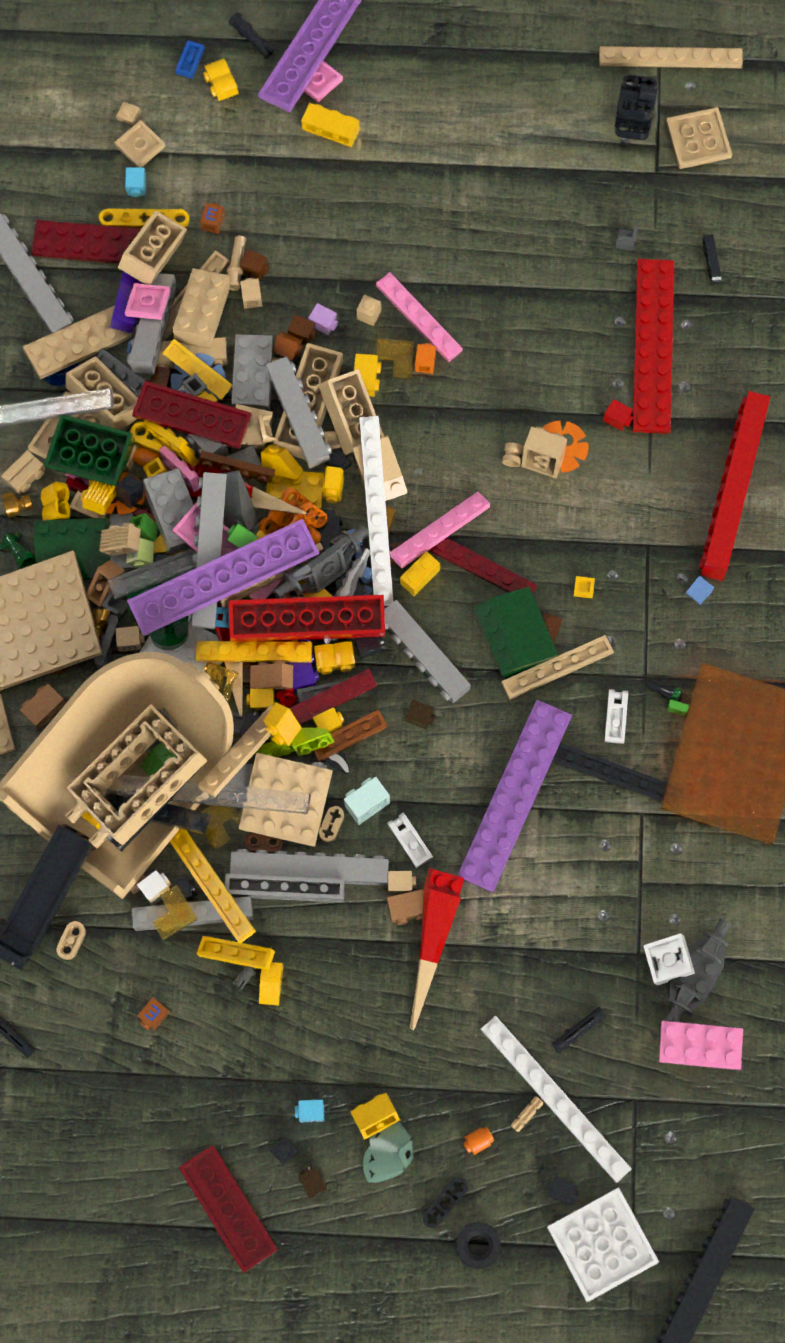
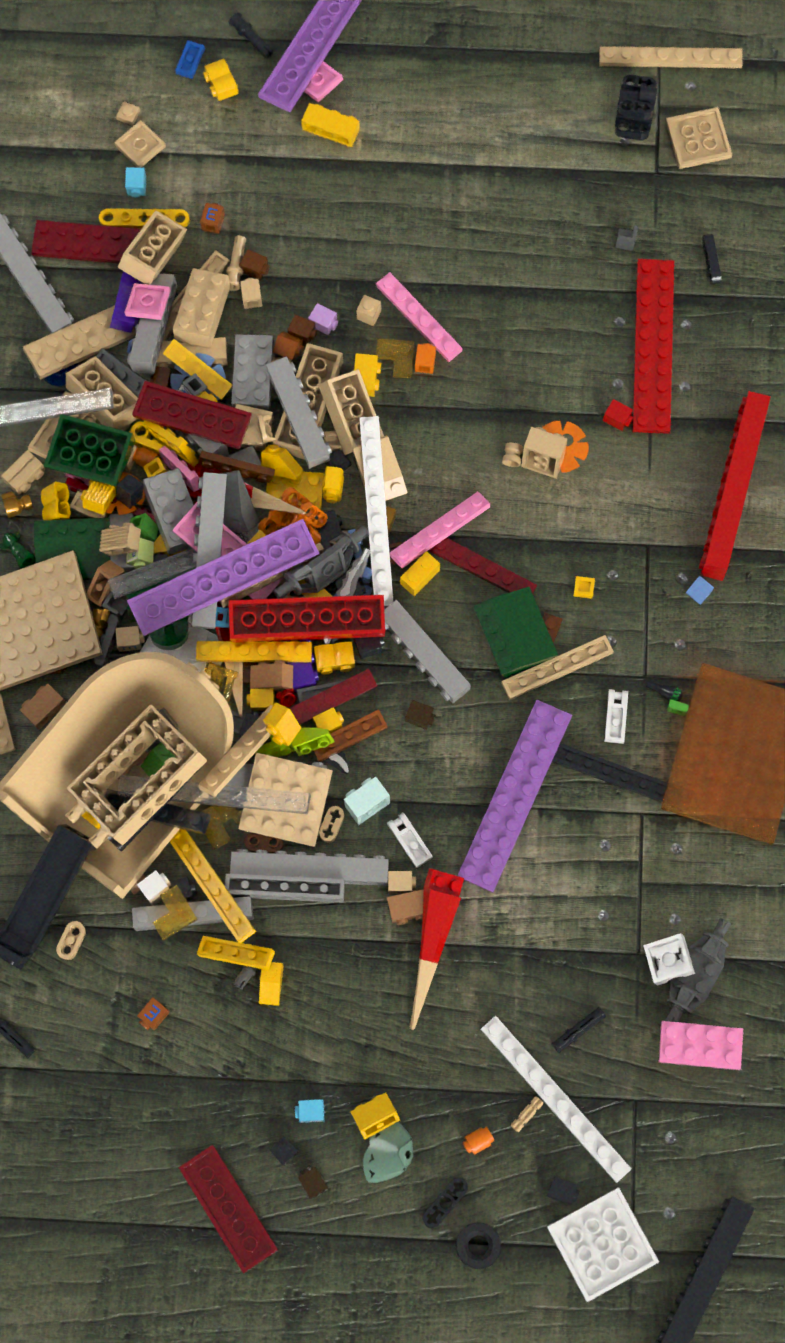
(240, 535): bright green brick -> none

